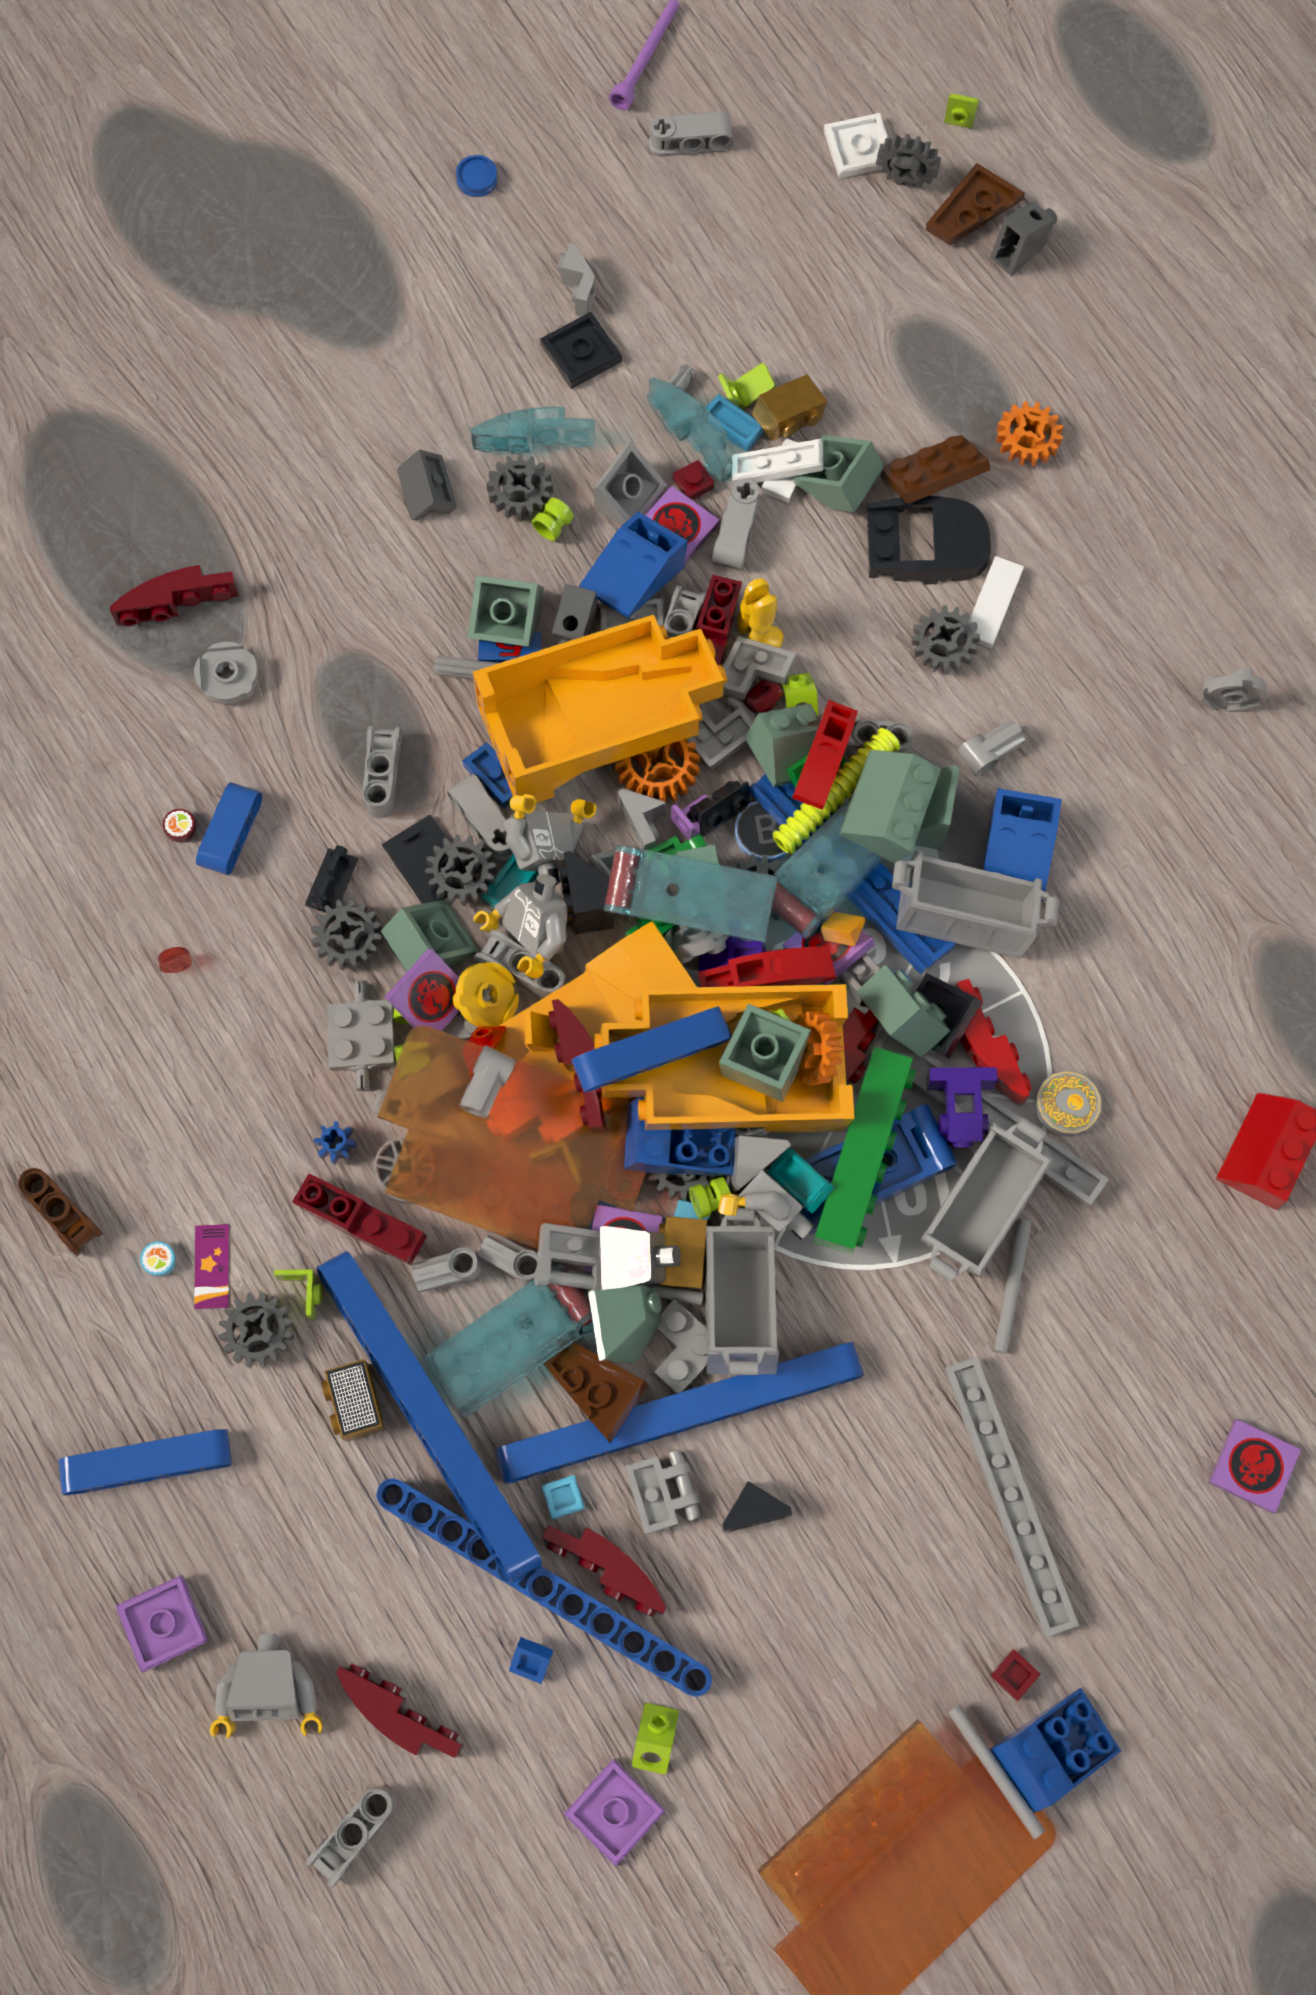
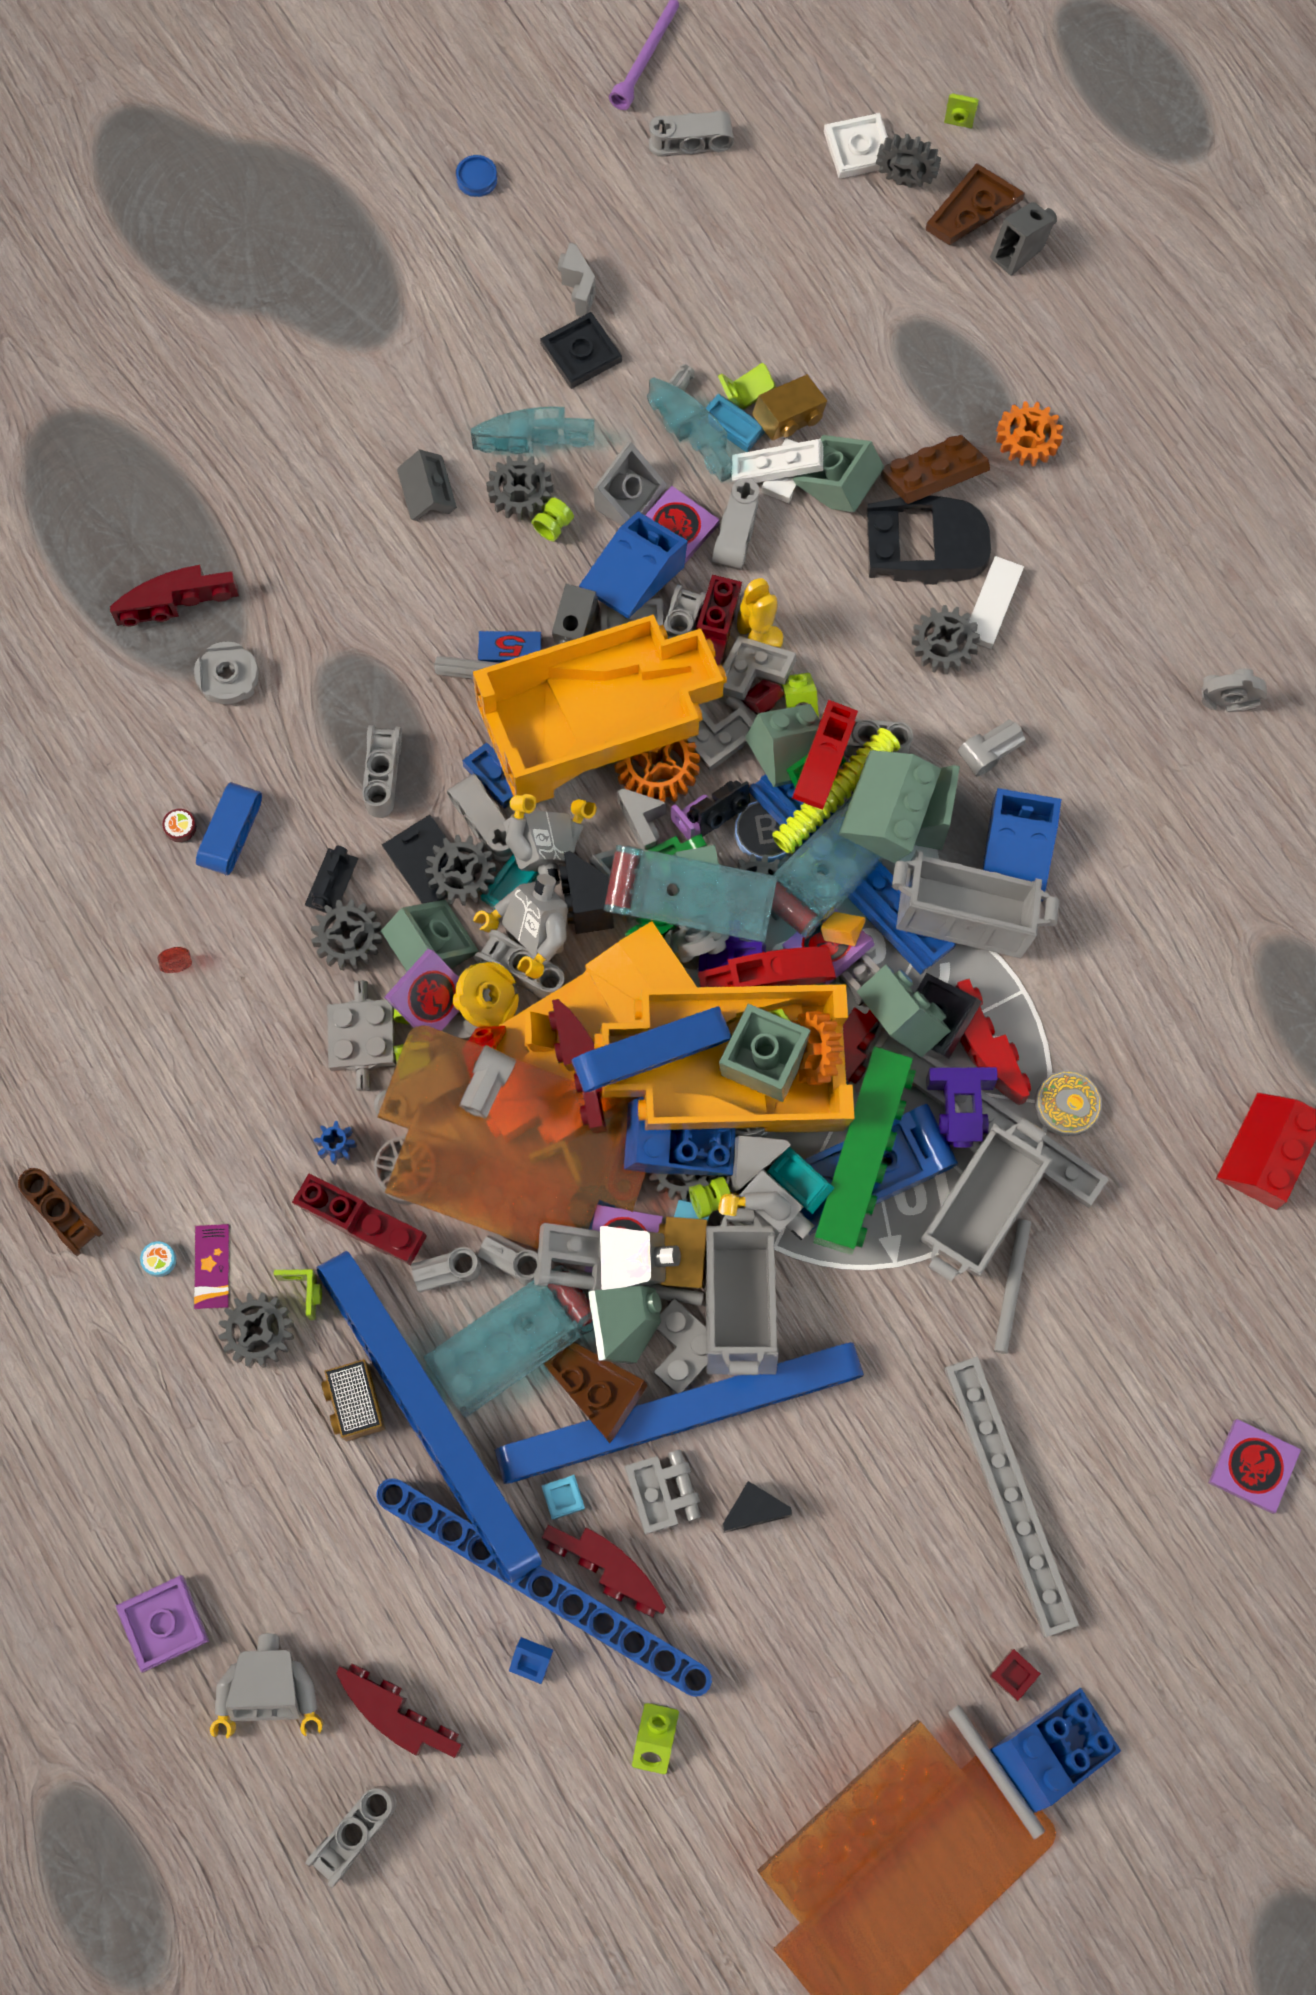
(144, 1462): blue beam -> none
(505, 610): sand green slope -> none
(614, 1812): medium lavender tile -> none
(693, 480): dark red plate -> none

